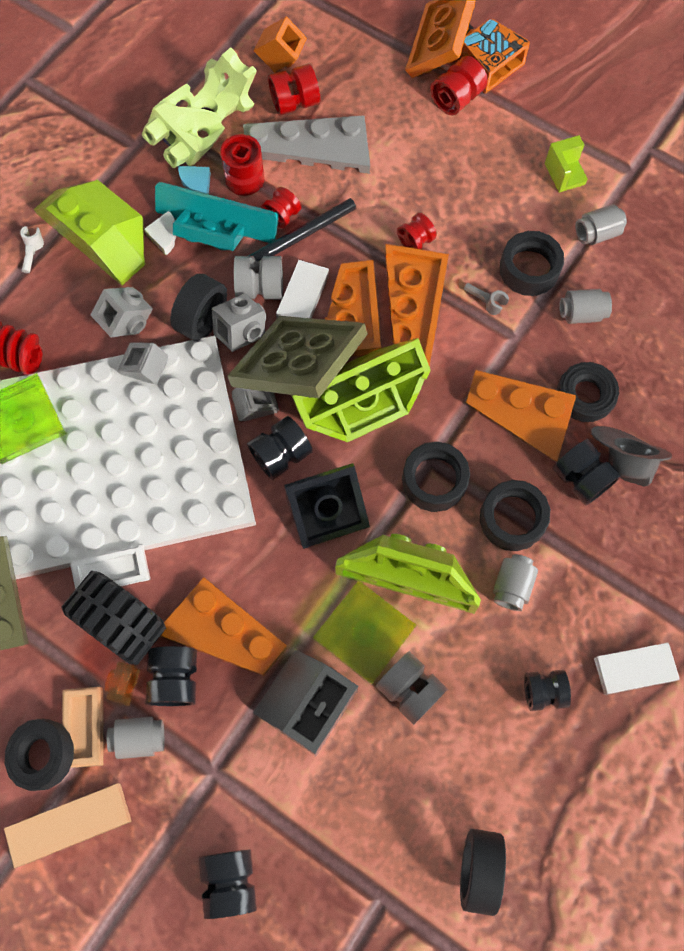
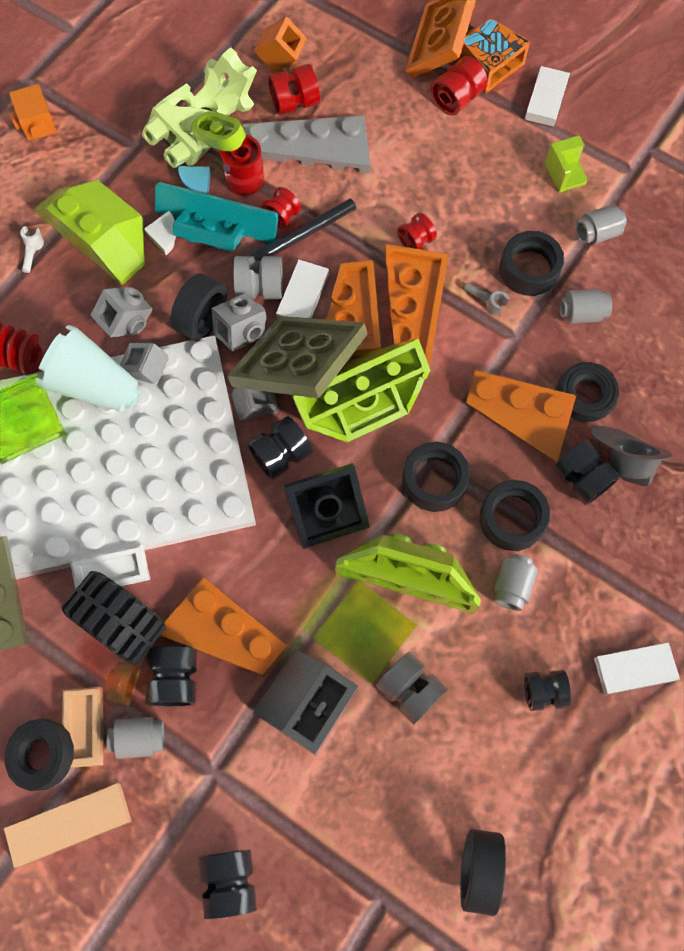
(32, 112): none -> orange brick
(85, 372): none -> light aqua cone
(218, 131): none -> lime plate
(547, 96): none -> white tile

